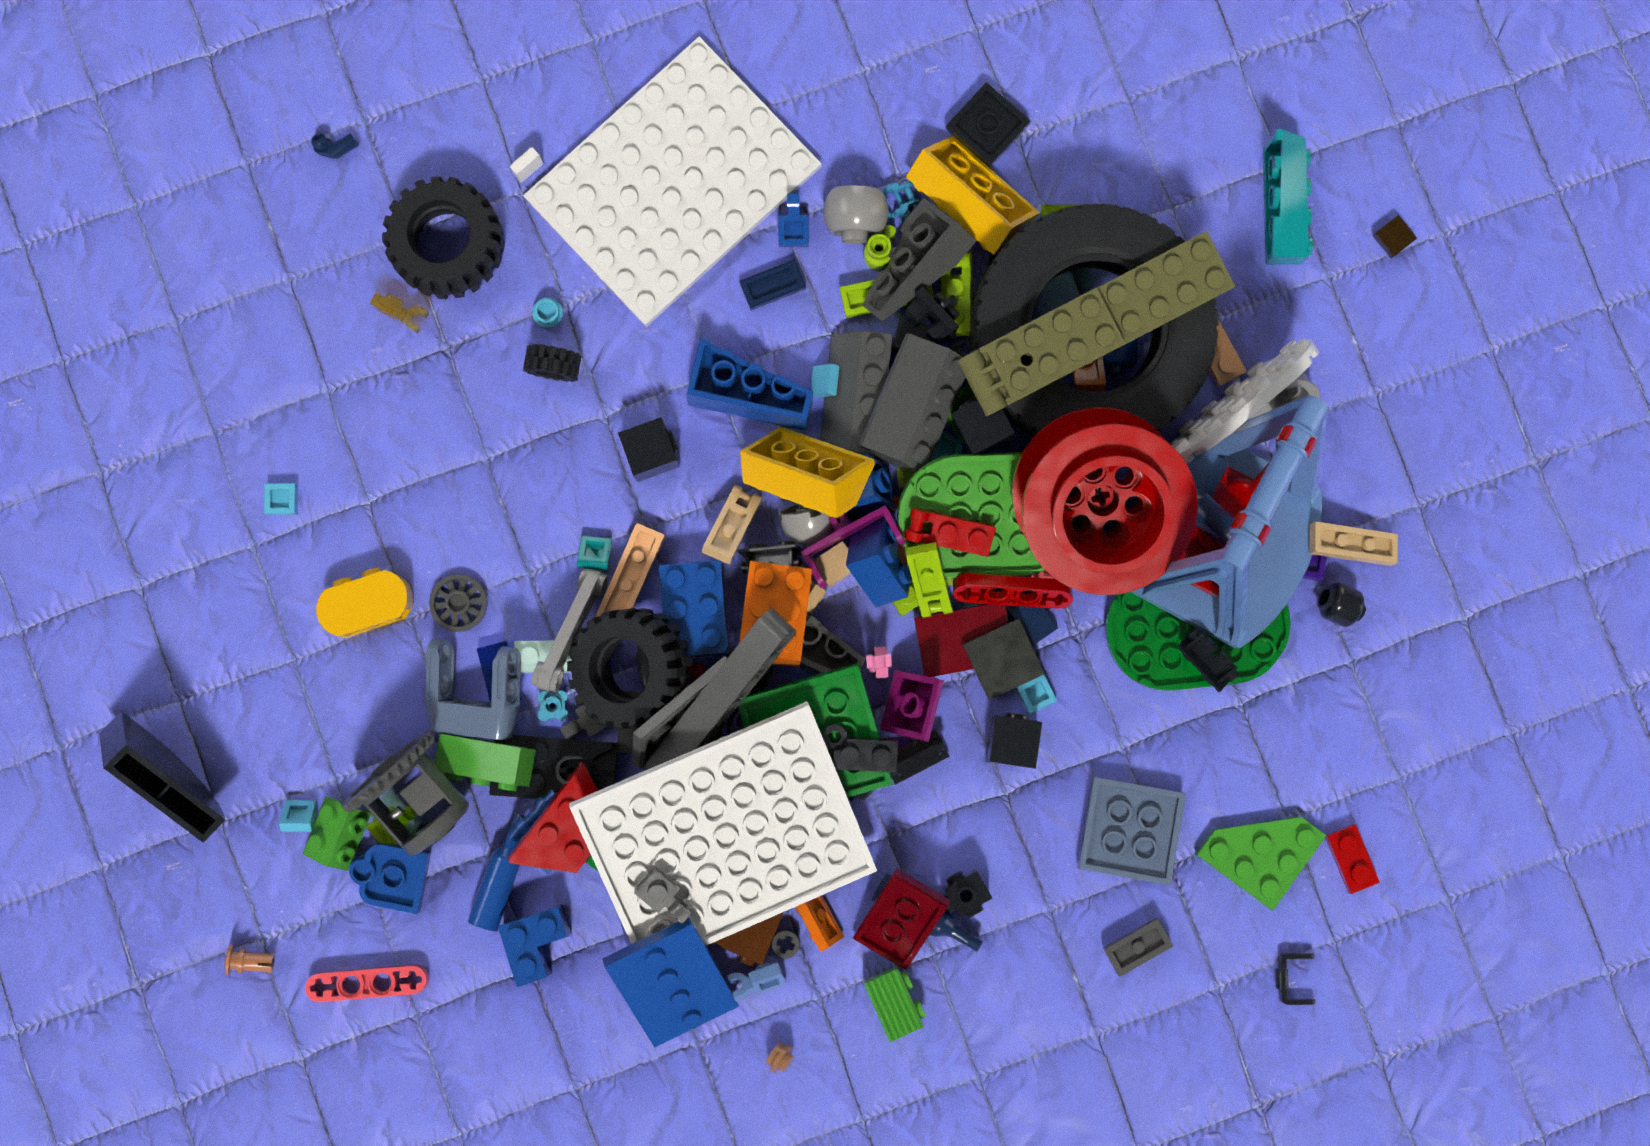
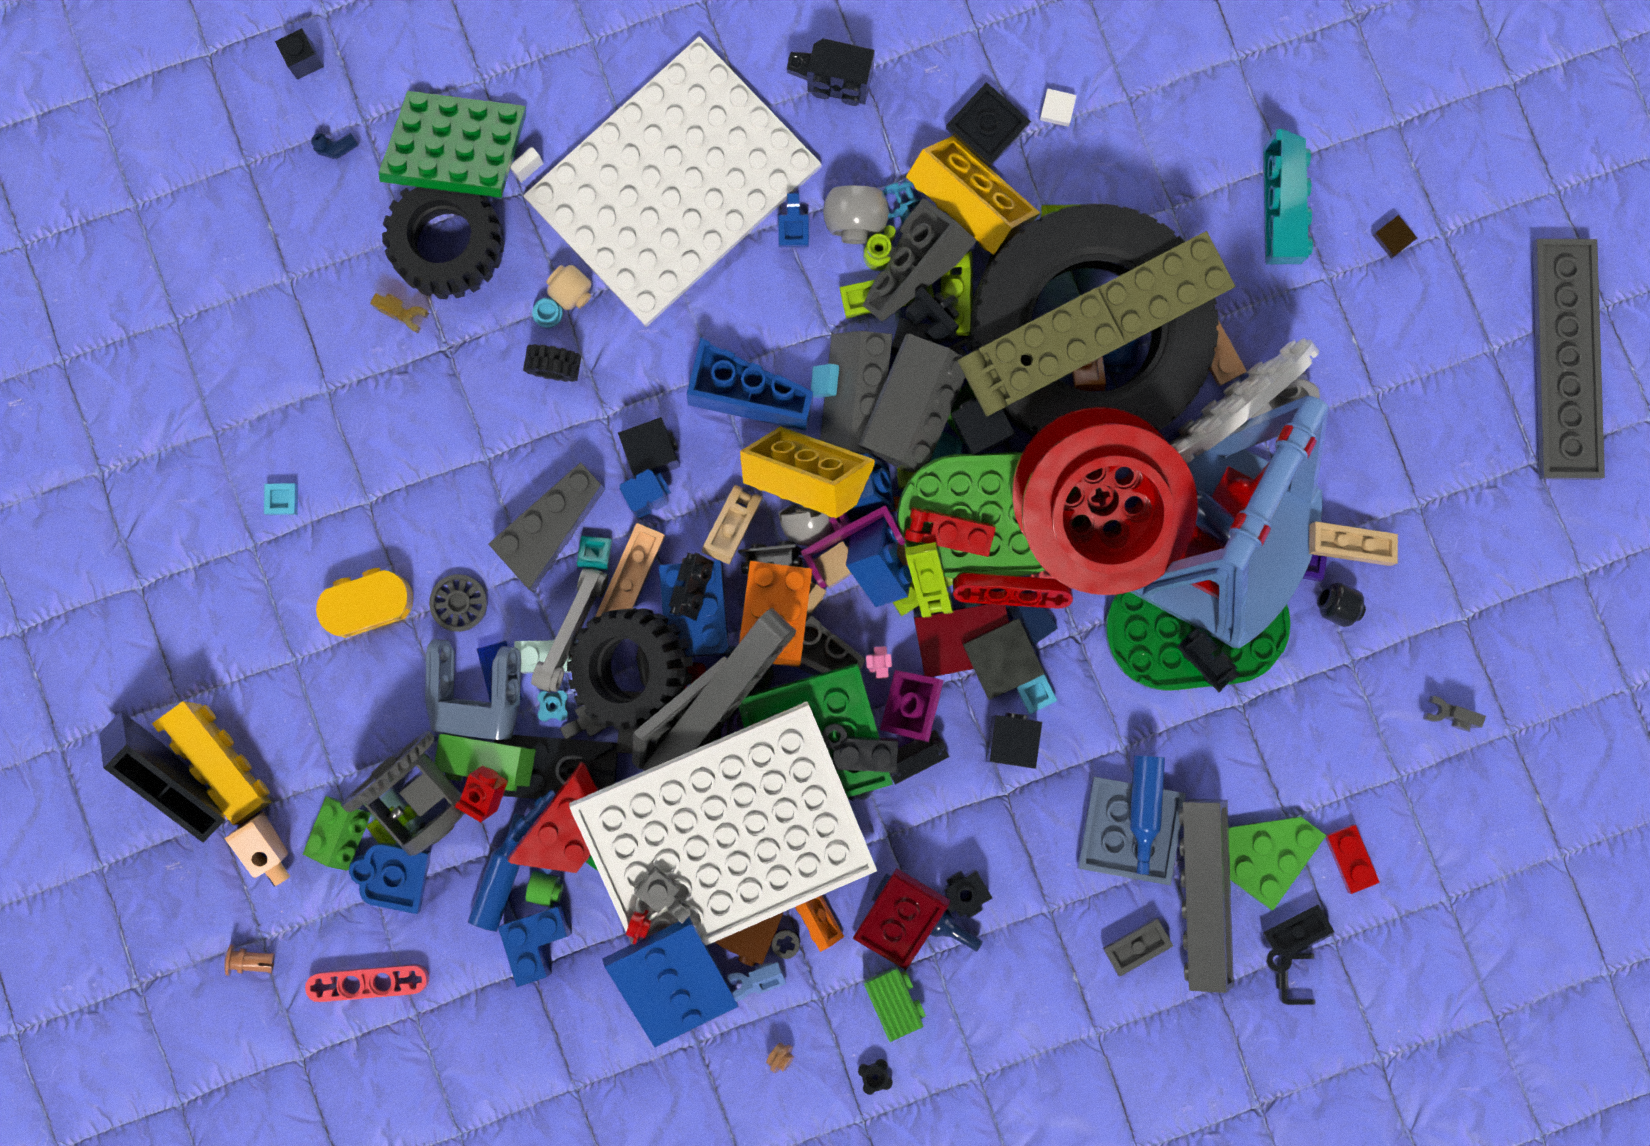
(214, 761): none -> yellow wedge
(256, 837): none -> light nougat torso
(298, 816): medium azure plate -> none
(299, 53): none -> black brick
(453, 144): none -> green plate
(482, 793): none -> red brick
(544, 529): none -> dark grey wedge
(544, 889): none -> bright green plate
(569, 287): none -> tan head
(638, 926): none -> red plate
(645, 493): none -> blue brick
(696, 572): none -> black hinge
(772, 285): dark blue tile -> none
(835, 70): none -> black hinge
(871, 1085): none -> black plate
(1058, 107): none -> white tile
(1146, 805): none -> blue piece
(1207, 895): none -> dark grey brick
(1296, 936): none -> black hinge
(1461, 717): none -> dark grey plate
(1568, 359): none -> dark grey plate

